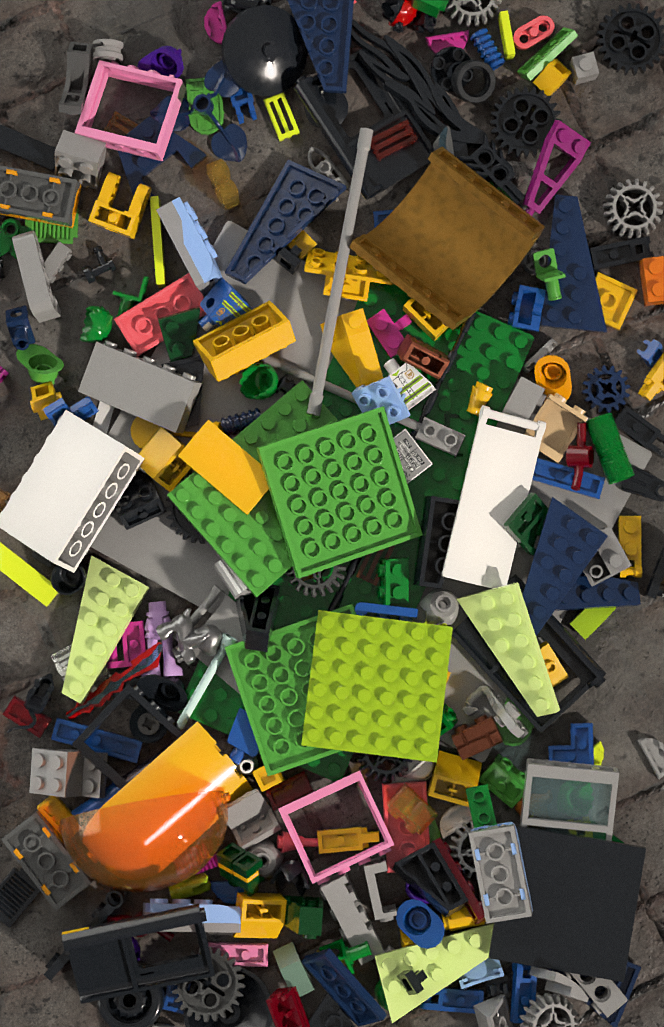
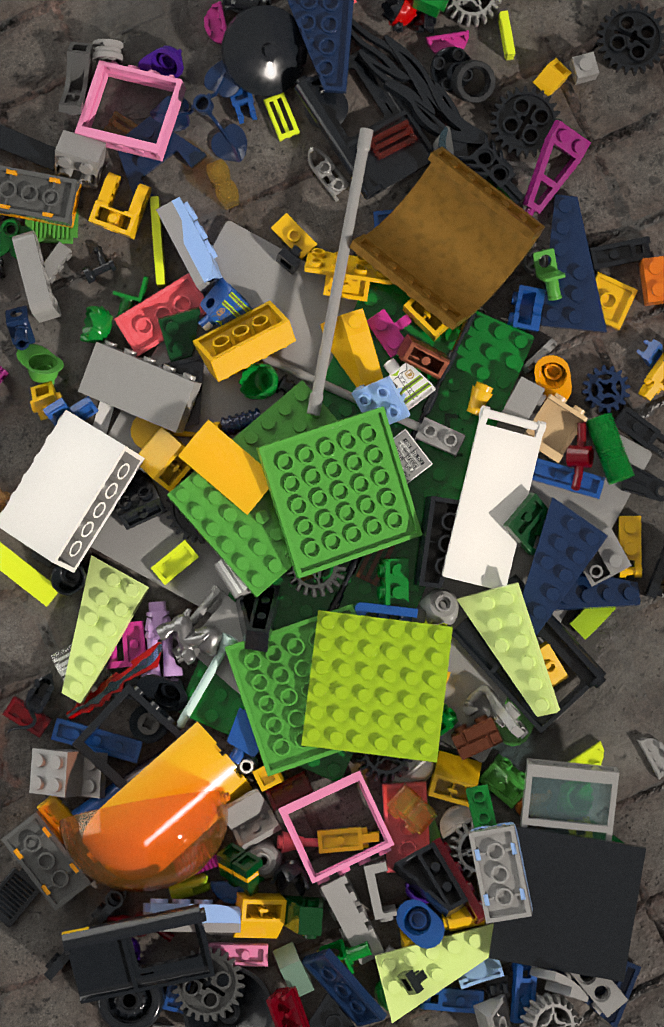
(175, 562): none -> neon yellow tile
(201, 123): bright green window -> none
(288, 209): dark blue wing -> none
(487, 48): blue piece -> none
(532, 32): coral plate -> none
(547, 53): bright green tile -> none
(581, 746): blue tile -> none
(617, 194): light grey gear -> none

